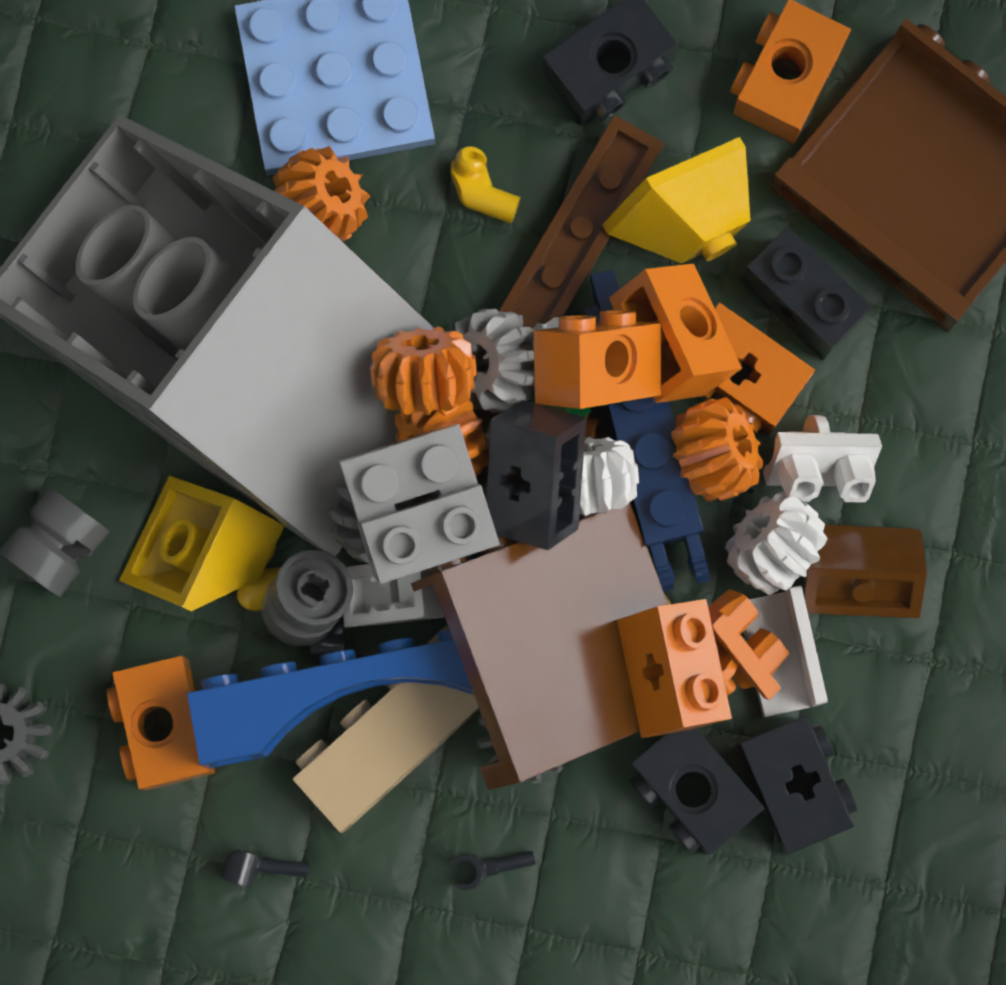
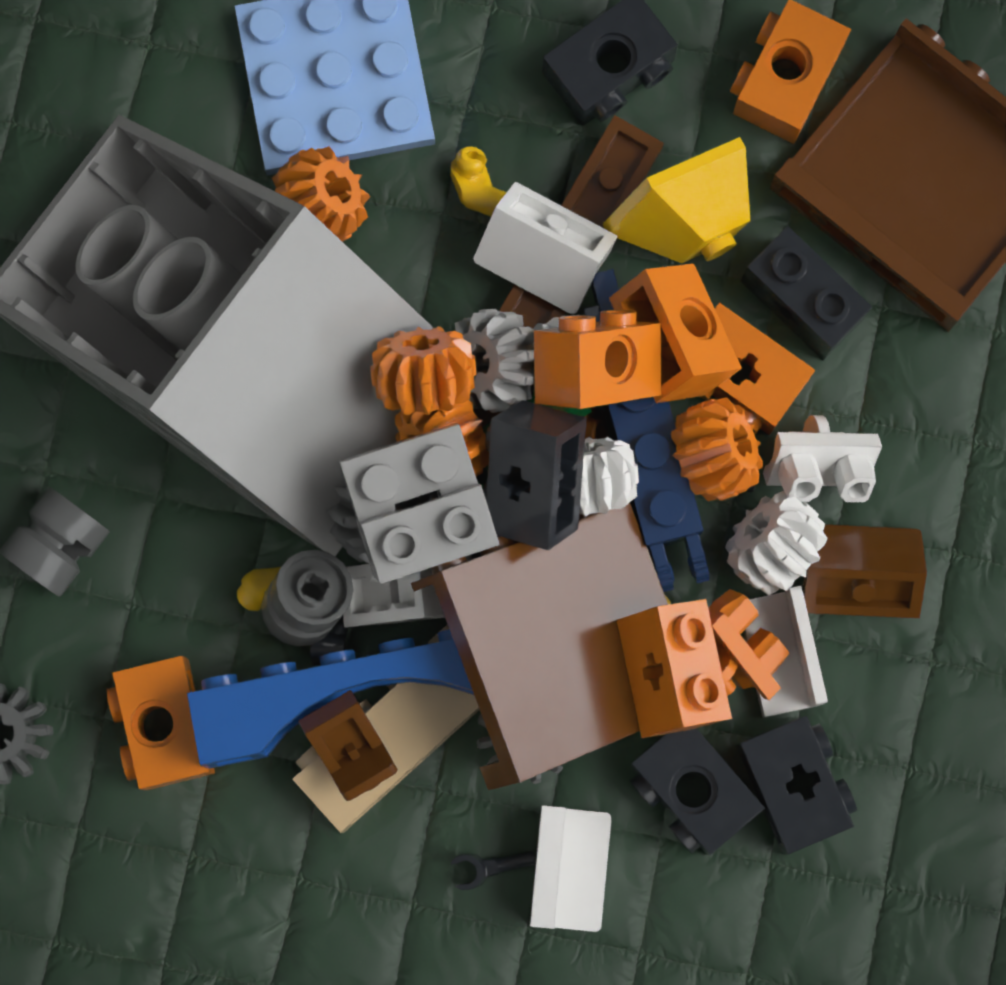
(200, 546): yellow slope -> none
(243, 865): black hand -> none
(348, 746): none -> reddish brown bracket
(543, 247): none -> white panel
(570, 869): none -> white panel

